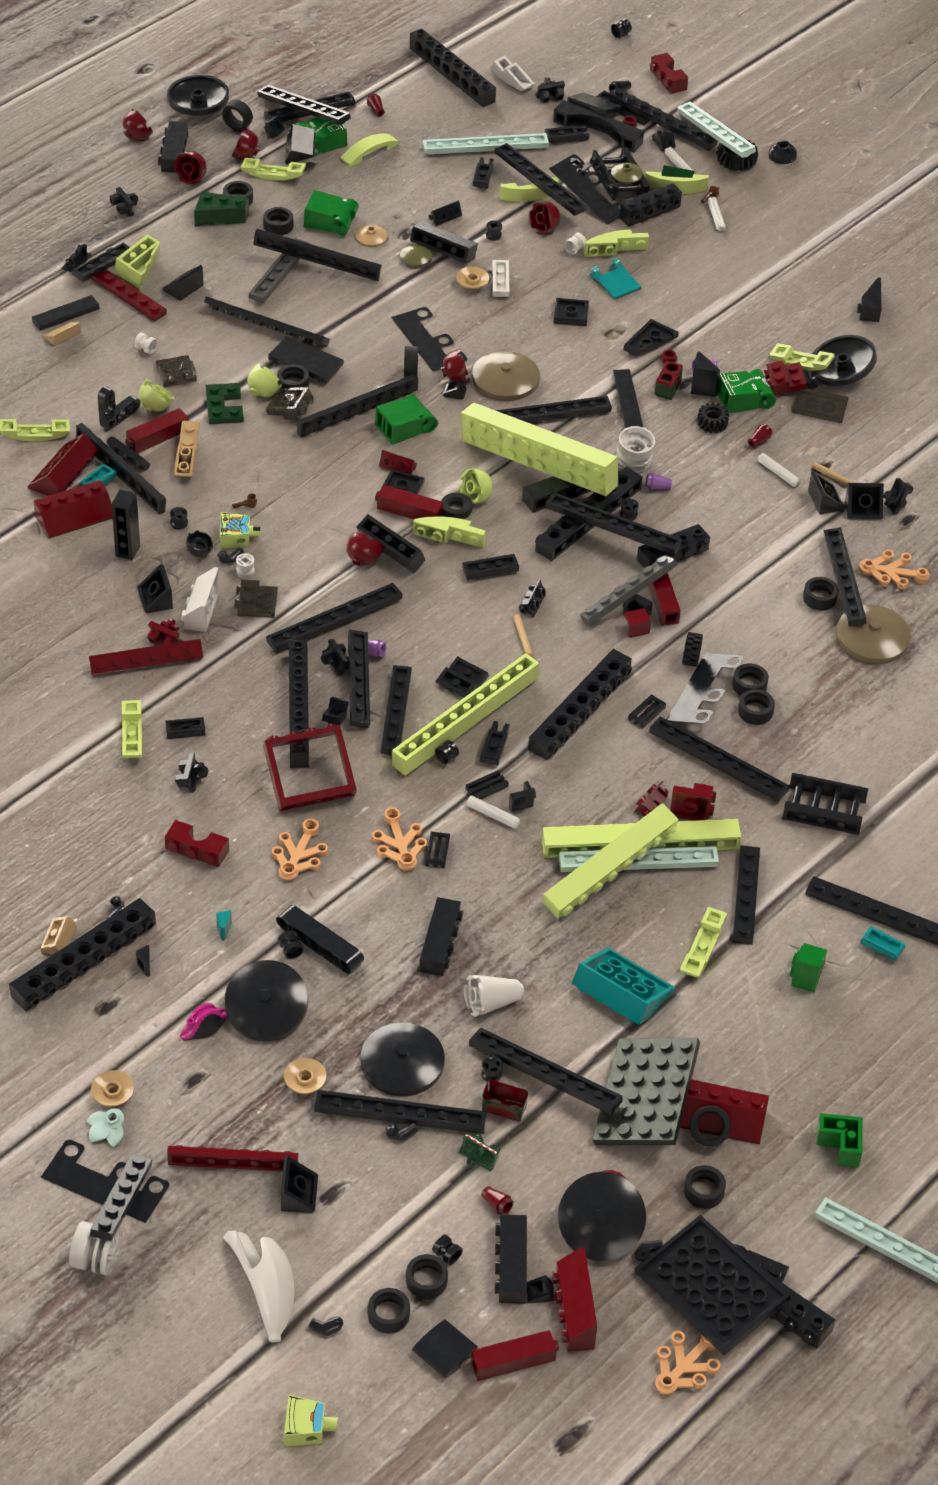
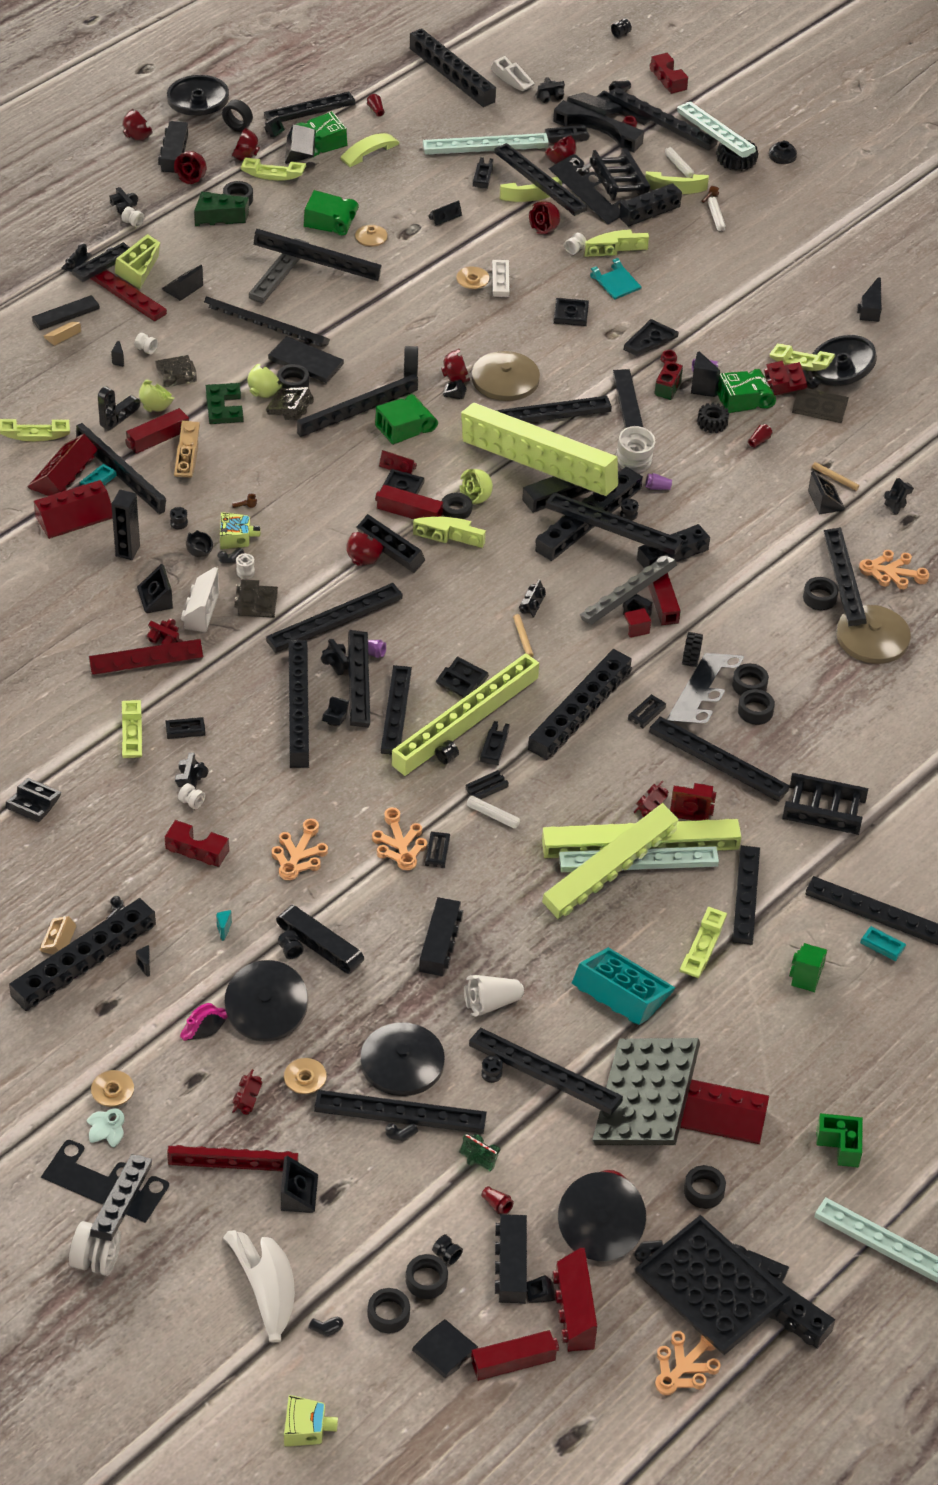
(33, 799): none -> black slope
(117, 355): none -> black slope
(126, 452): black hinge -> none
(134, 217): none -> white wheel
(190, 795): none -> white wheel
(243, 1100): none -> dark red hinge
(278, 213): black tyre -> none
(304, 104): black plate -> none
(316, 796): dark red window -> none
(416, 255): olive dish -> none
(416, 333): black piece -> none
(444, 242): black brick -> none
(490, 566): black plate -> none
(494, 230): black wheel -> none
(504, 1092): dark red piece -> none
(522, 799): black bracket -> none
(561, 150): none -> dark red cylinder
(626, 173): olive dish -> none
(665, 139): black bracket -> none
(670, 171): dark green tile -> none
(695, 1131): black tyre -> none
(778, 469): white axle -> none
(864, 500): black slope -> none

